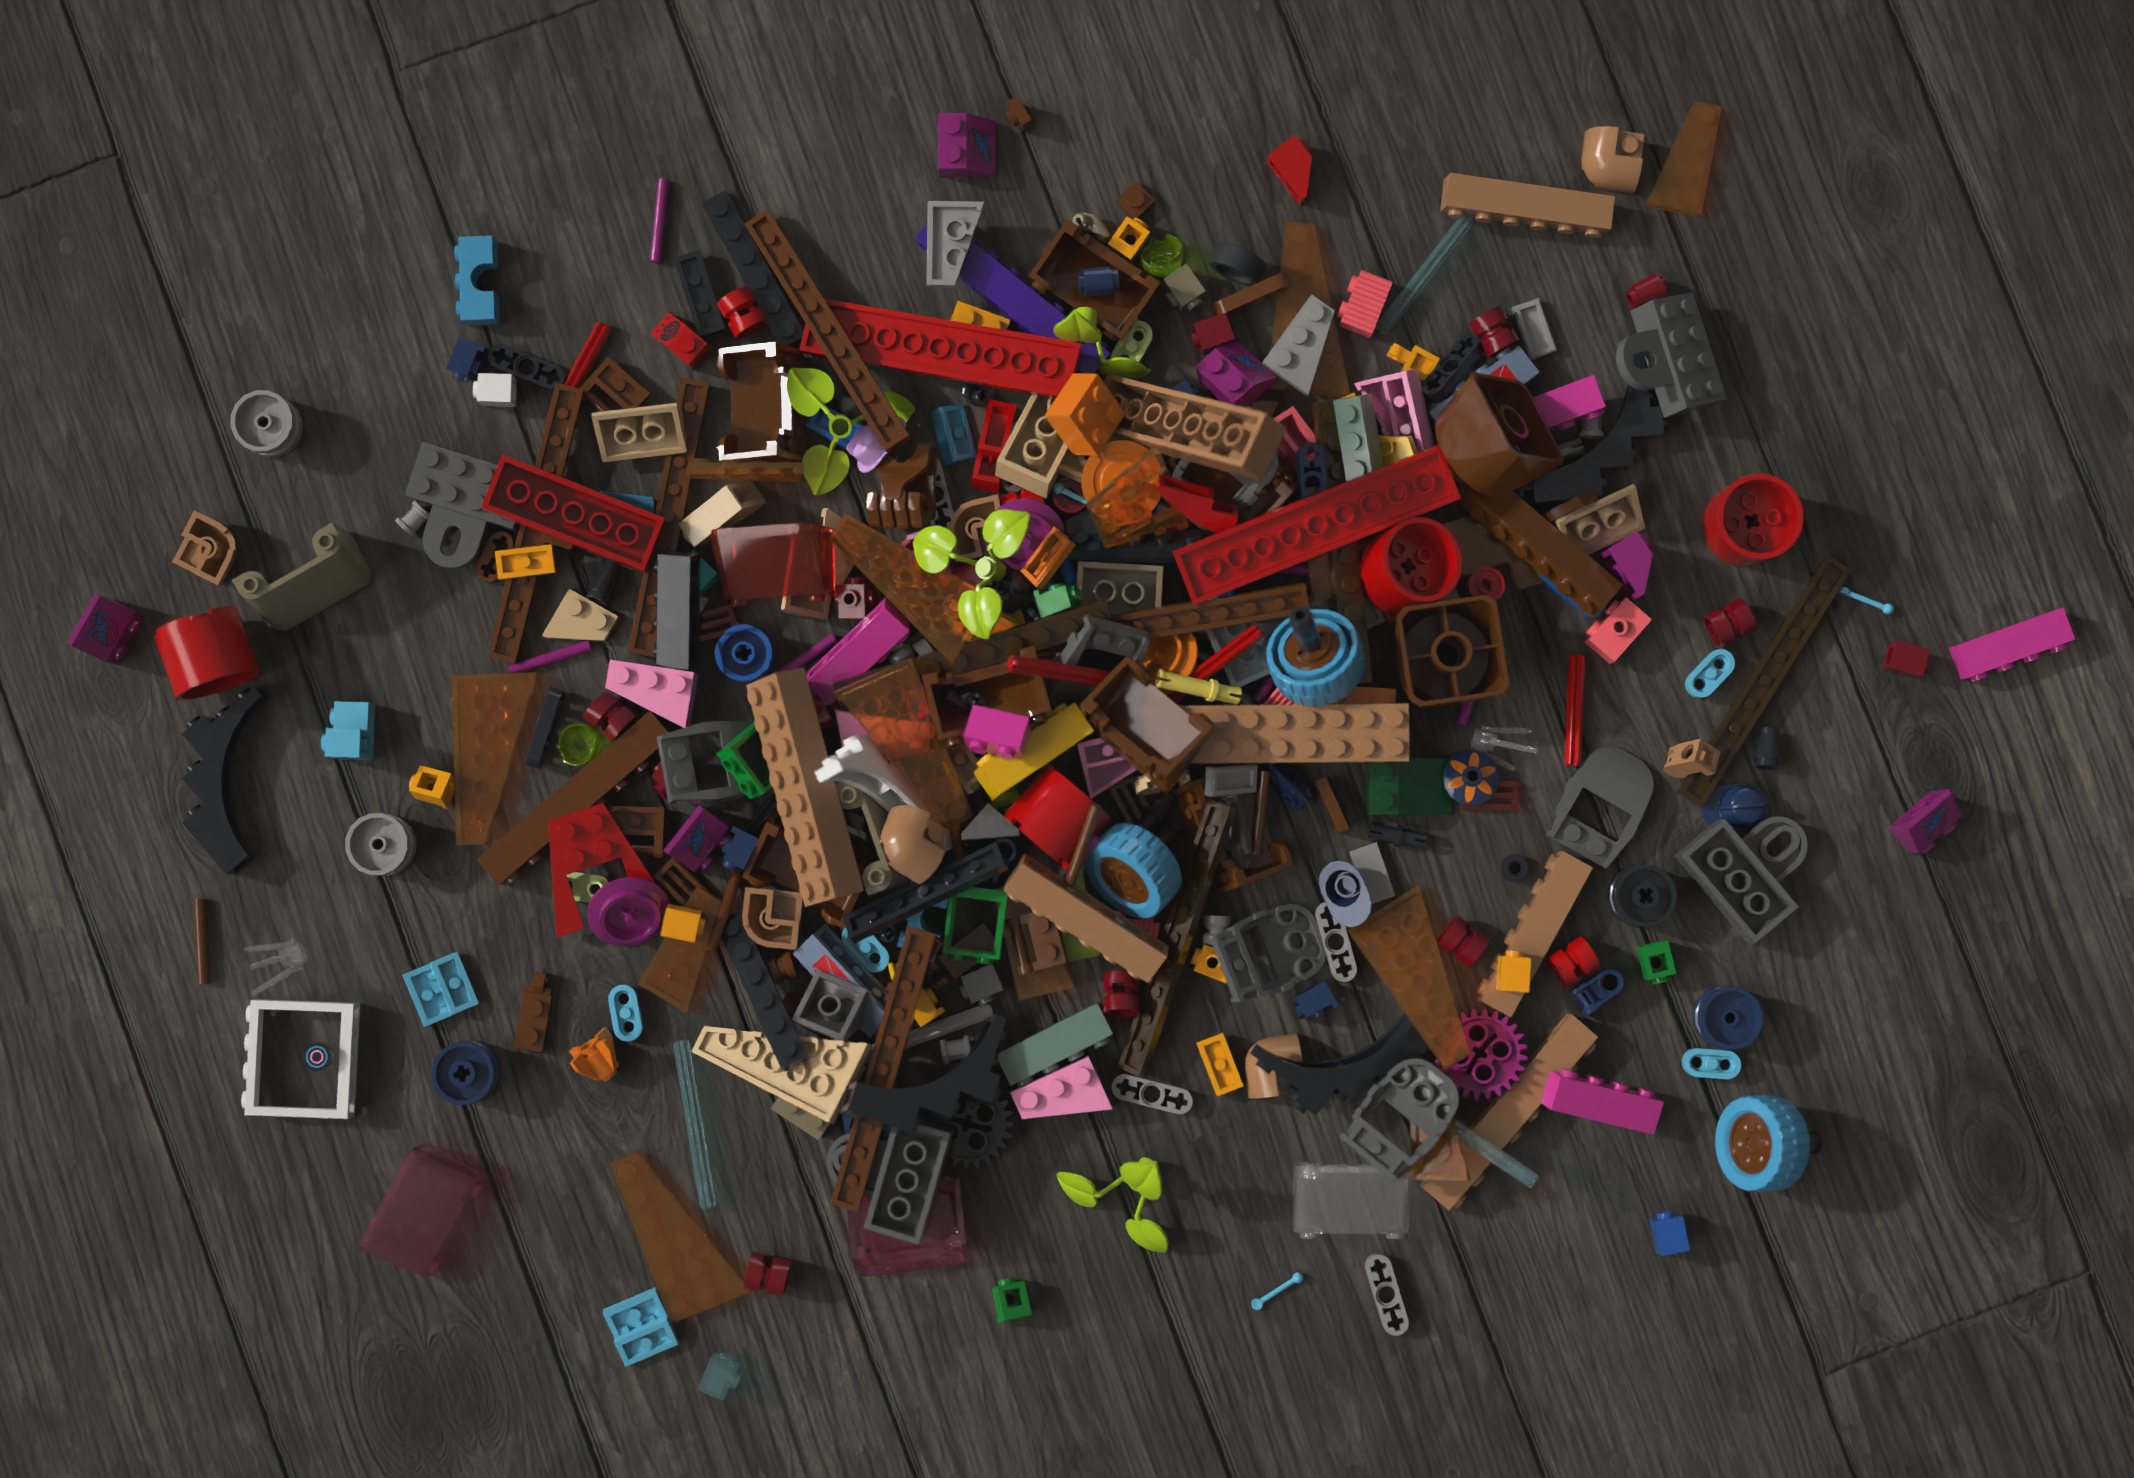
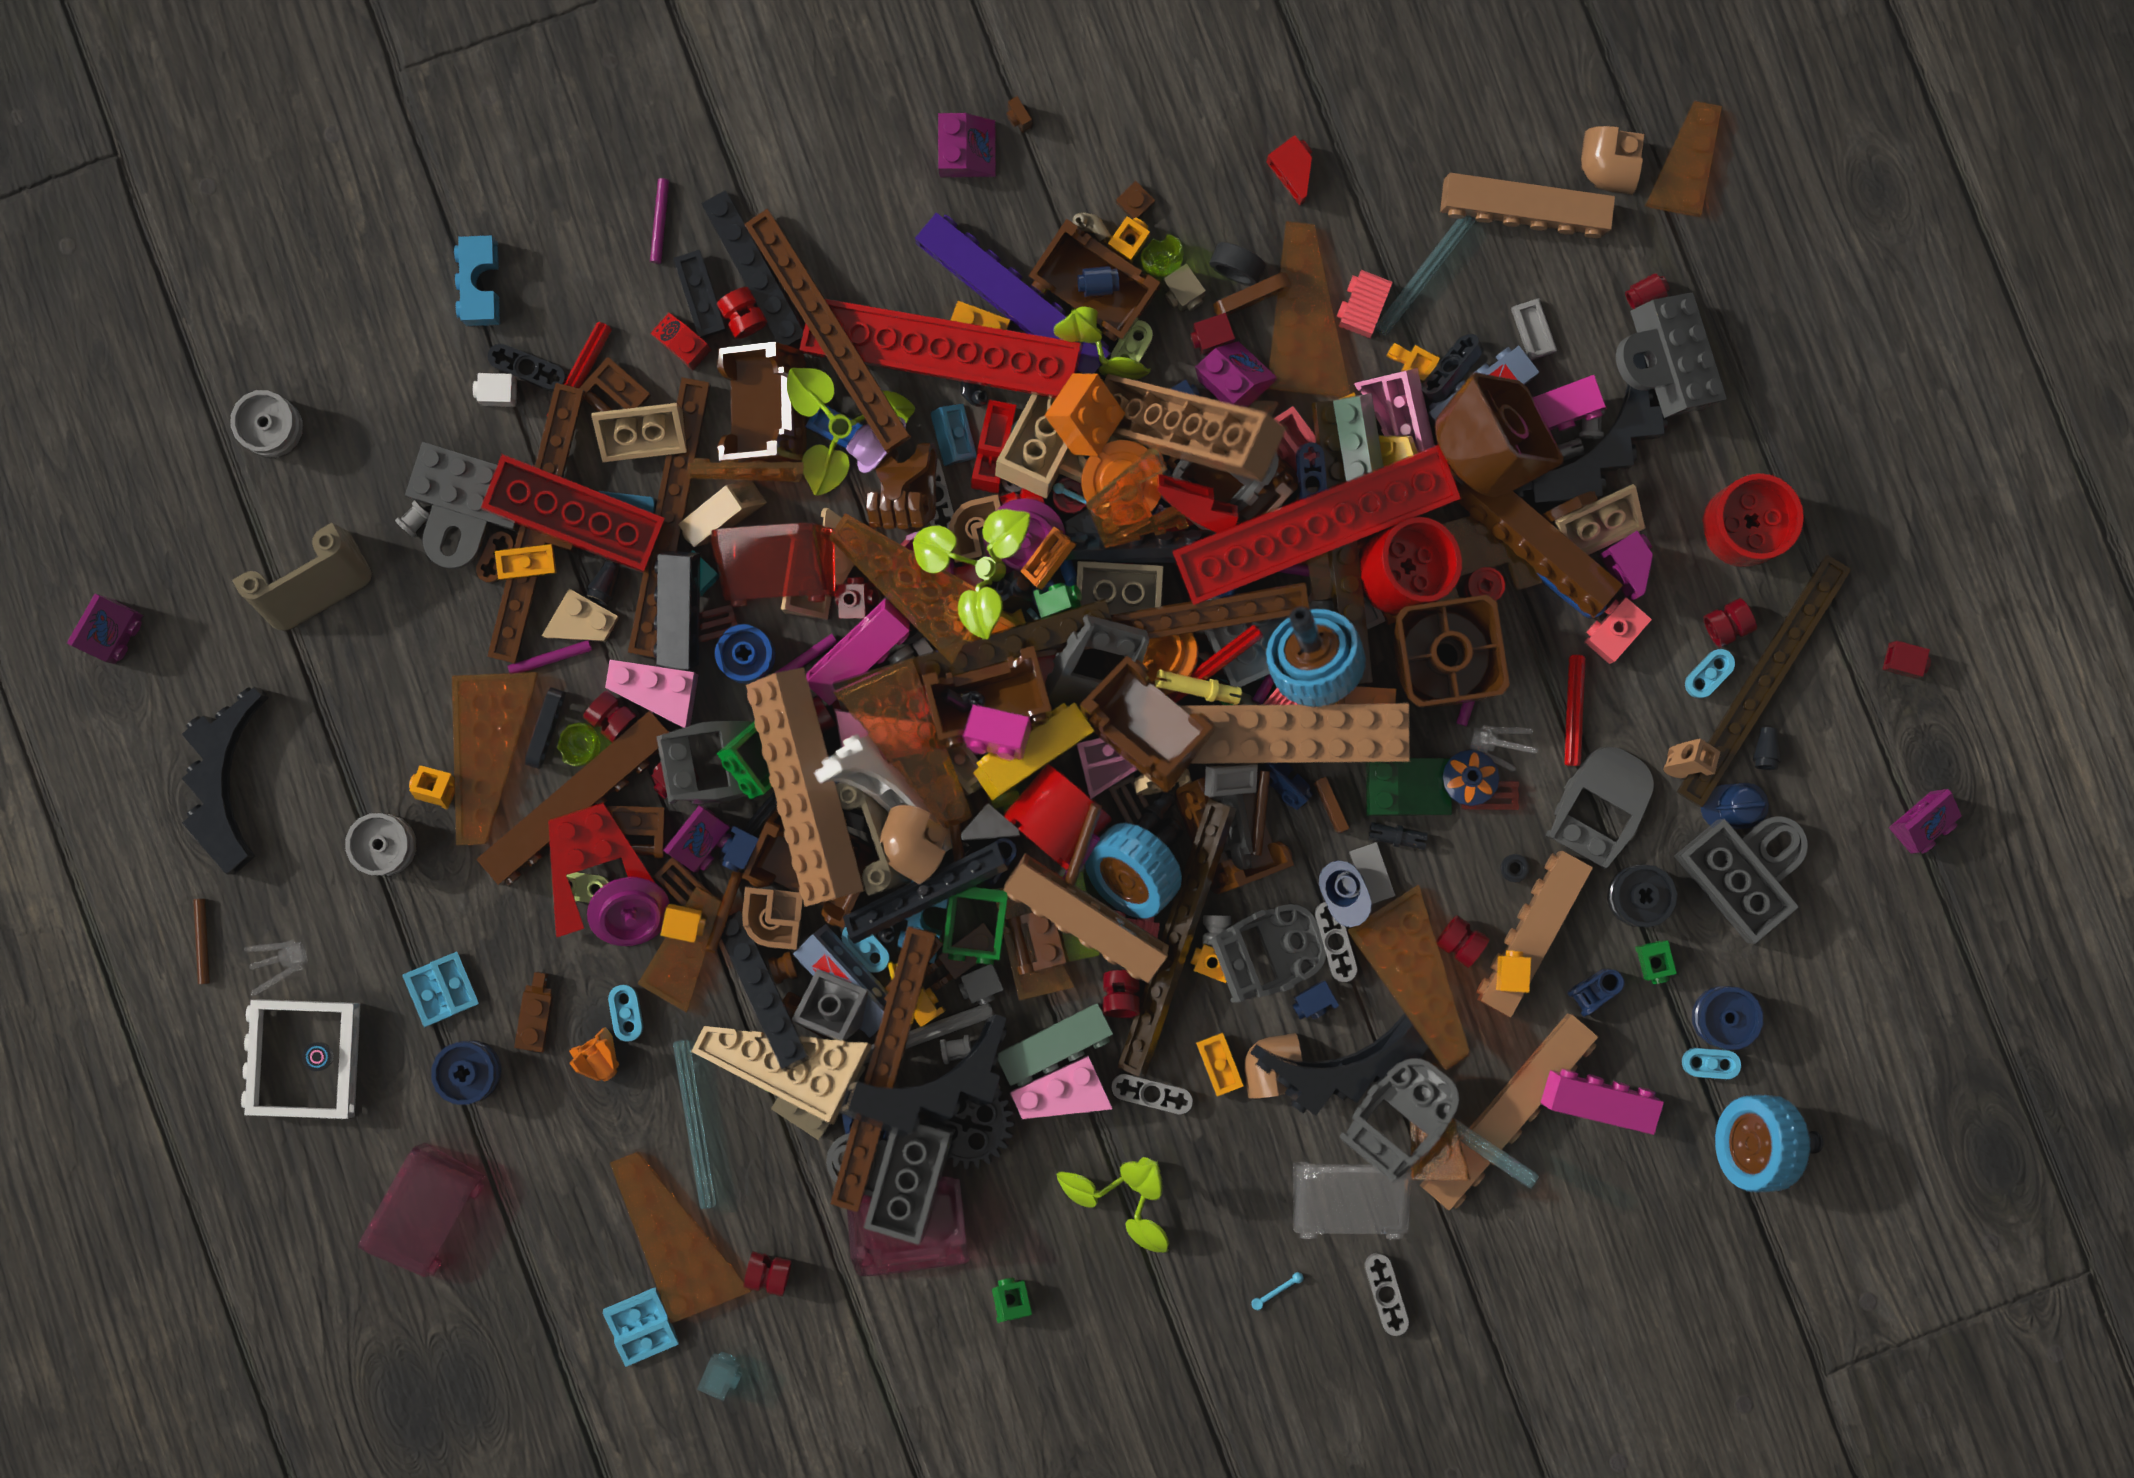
(206, 549): medium nougat brick -> none
(206, 653): red brick -> none
(351, 732): medium azure brick -> none
(466, 360): dark blue brick -> none
(949, 238): light grey wing -> none
(1056, 670): red axle -> none
(1301, 345): light grey wing -> none
(1494, 332): dark red wheel -> none
(1503, 1069): magenta gear -> none
(1573, 962): red wheel -> none
(1669, 1233): blue brick -> none
(1887, 608): medium azure hinge -> none
(2011, 644): dark pink brick -> none

